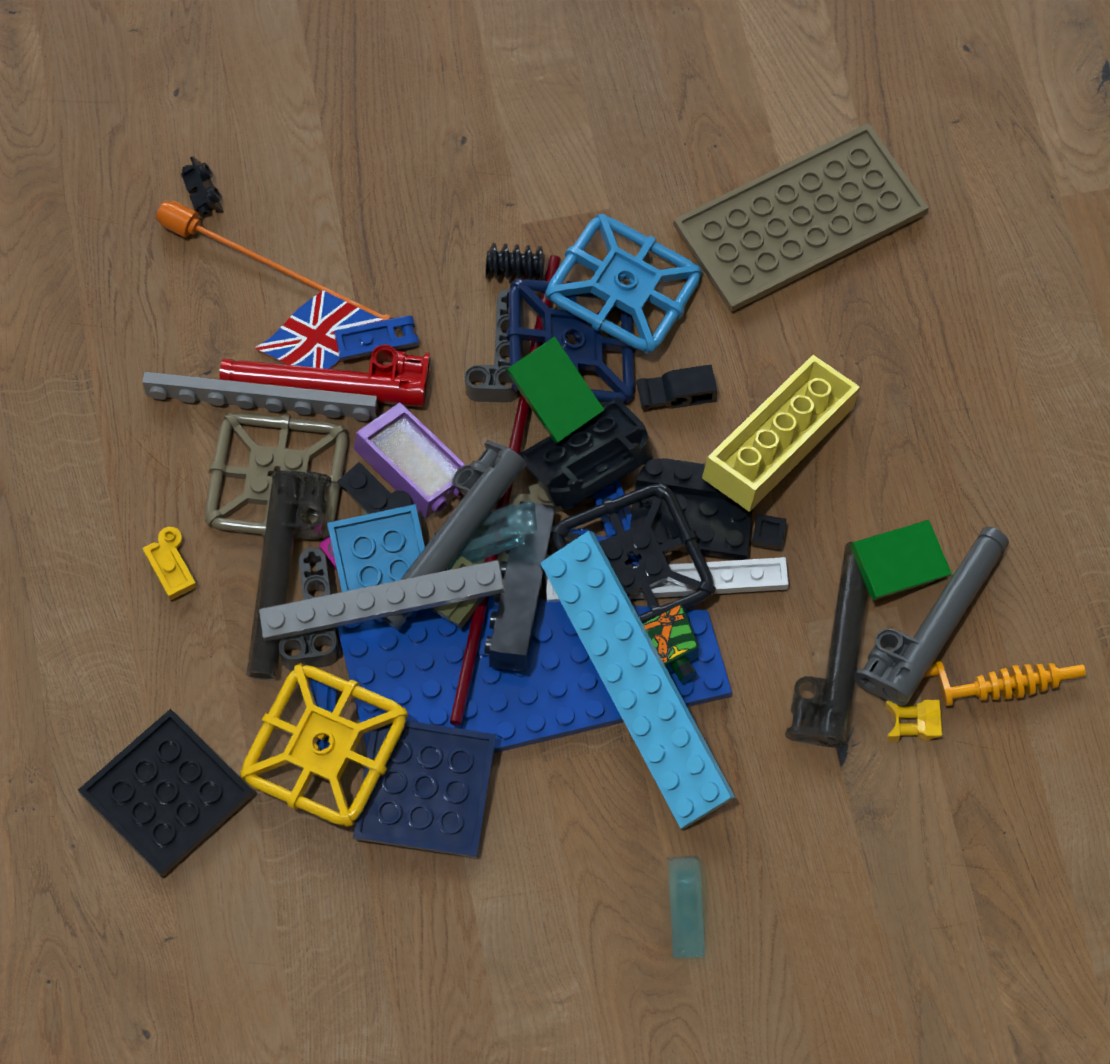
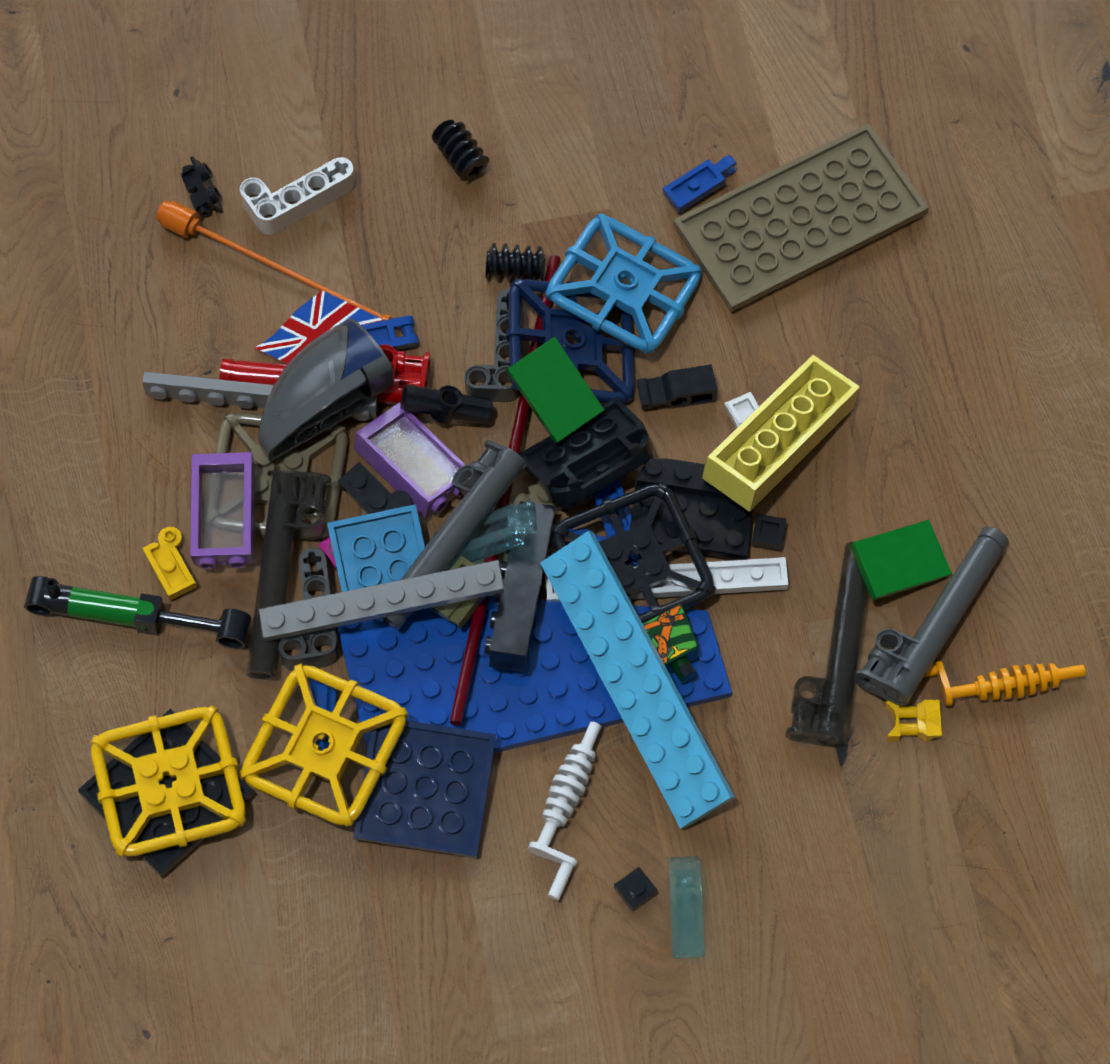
(143, 612): none -> black piece
(155, 797): none -> yellow plate
(223, 510): none -> window
(323, 387): none -> dark grey panel
(334, 178): none -> white beam
(446, 404): none -> black piece
(460, 149): none -> black piece
(564, 794): none -> white piece
(635, 889): none -> black plate
(699, 183): none -> blue plate
(741, 408): none -> white tile

